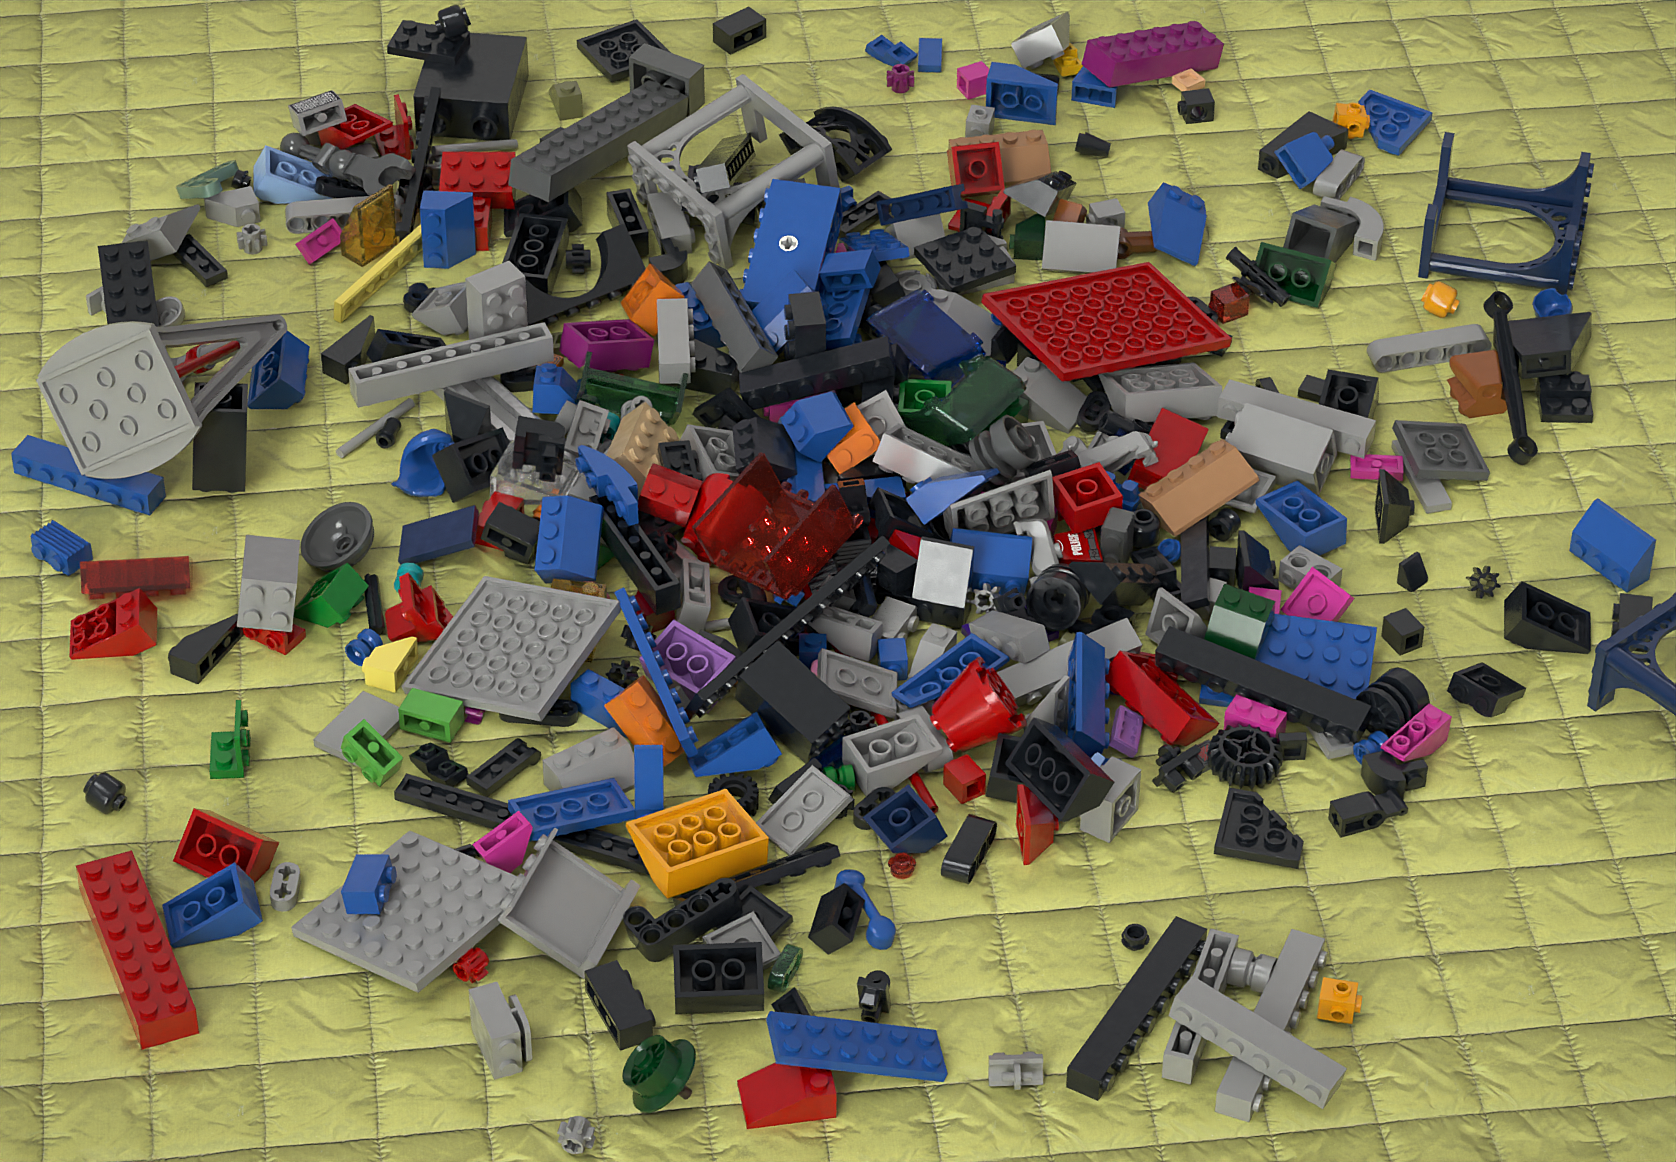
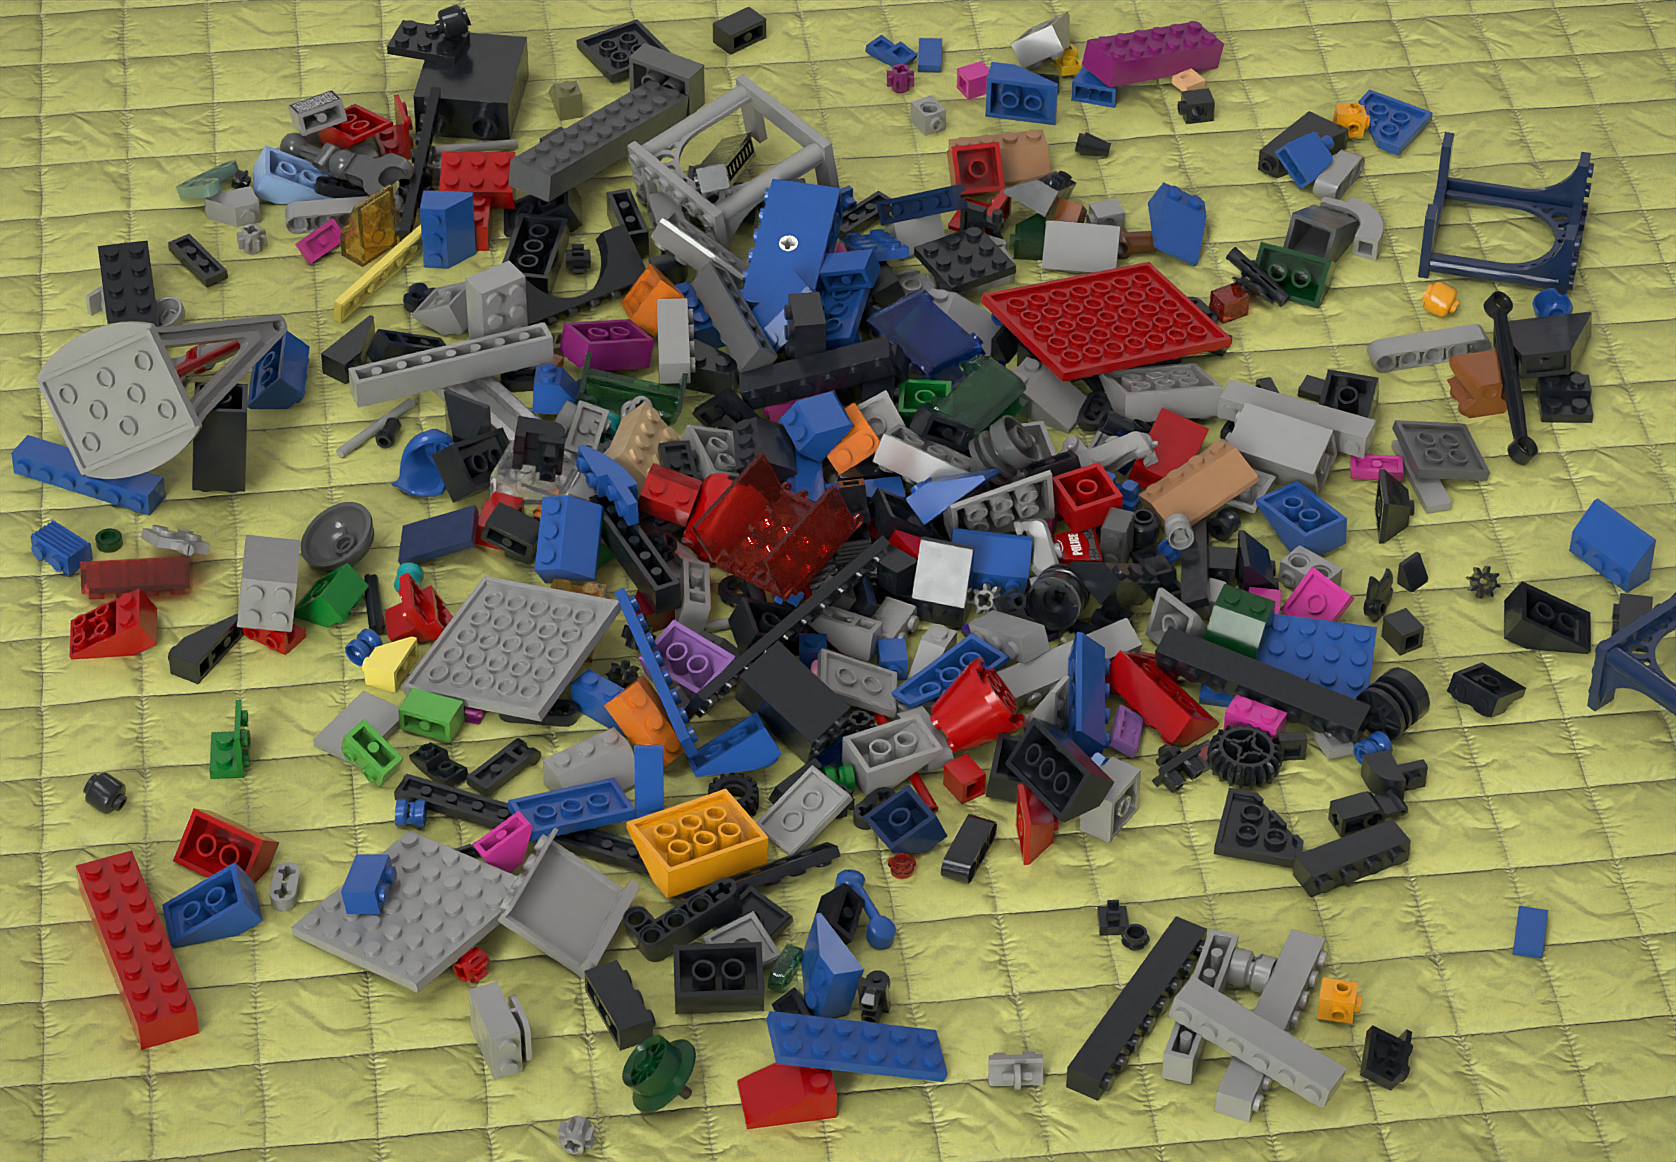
(108, 540): none -> dark green tile
(163, 233): light grey slope -> none
(183, 540): none -> light grey plate
(411, 813): none -> blue wheel
(695, 247): none -> light grey slope
(828, 971): none -> blue slope
(862, 134): black fence -> none
(928, 115): none -> light grey brick
(941, 428): none -> black slope
(980, 121): light grey brick -> none
(1112, 918): none -> black tile
(1179, 531): none -> light grey wheel
(1351, 858): none -> black brick
(1378, 595): none -> black plate
(1386, 1057): none -> black bracket
(1420, 735): dark pink slope -> none
(1530, 932): none -> blue tile

